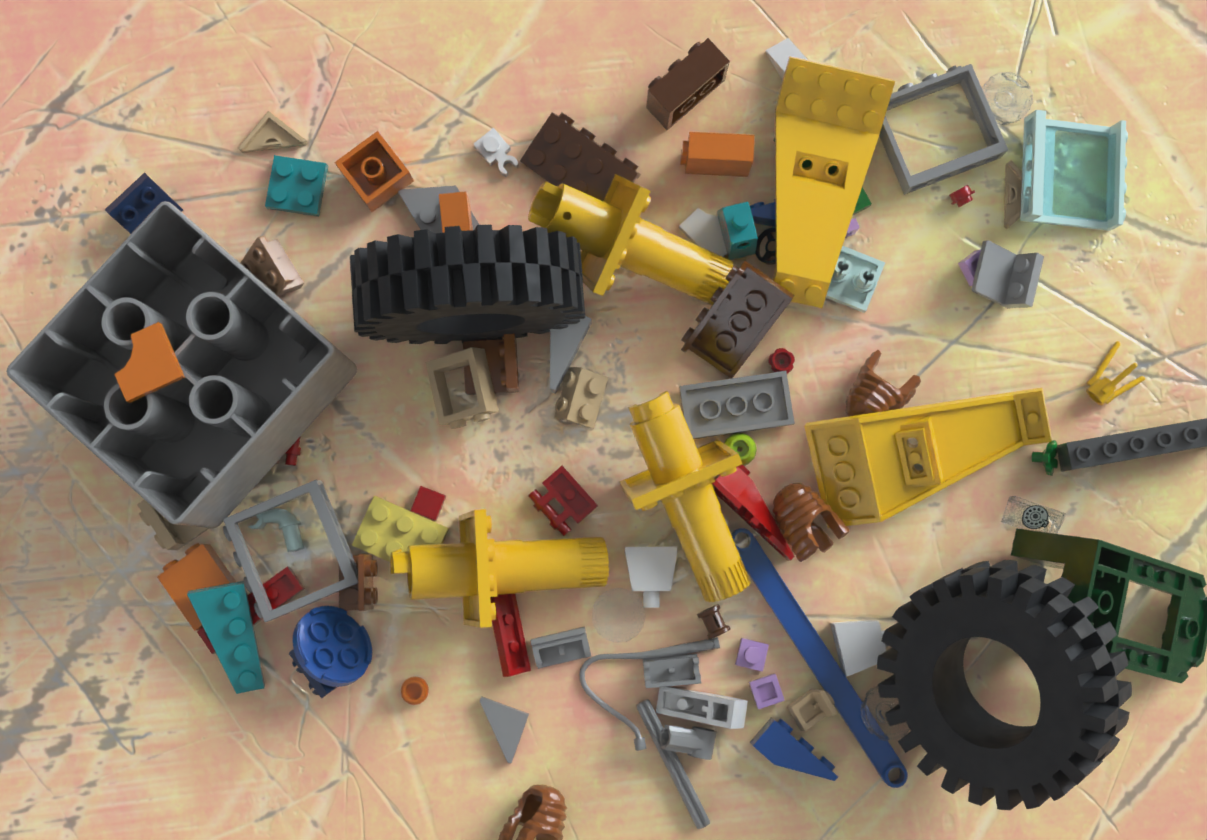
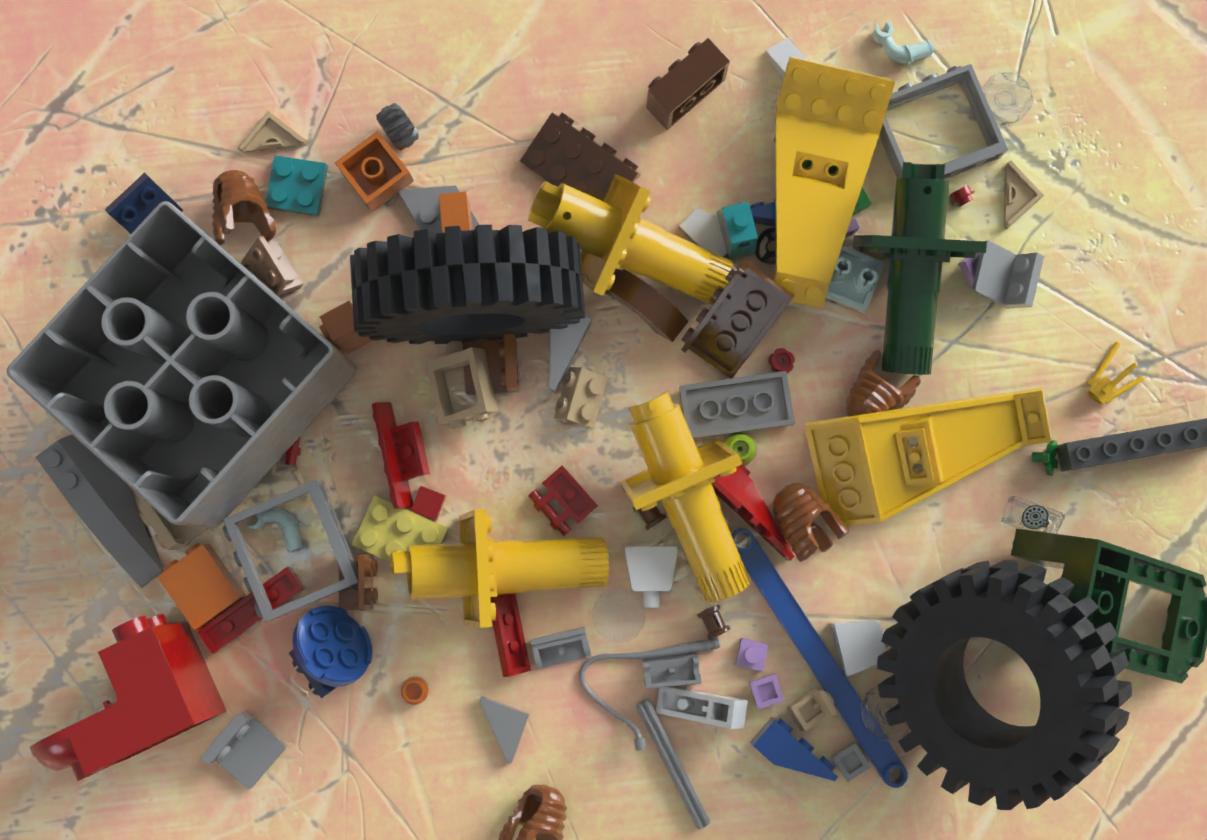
(103, 505): none -> light grey wedge
(151, 364): orange tile -> none
(159, 694): none -> red piece
(230, 628): teal wing -> none
(239, 200): none -> dark orange hair
(245, 749): none -> light grey bracket
(339, 328): none -> orange brick
(397, 126): none -> dark grey gear
(401, 452): none -> red bracket
(495, 149): white plate -> none
(647, 304): none -> reddish brown arch
(651, 516): none -> reddish brown bush
(695, 742): light grey piece -> none
(718, 154): orange brick -> none
(850, 761): none -> light grey plate
(901, 54): none -> light aqua piece
(915, 266): none -> dark green piece
(1073, 173): panel -> none

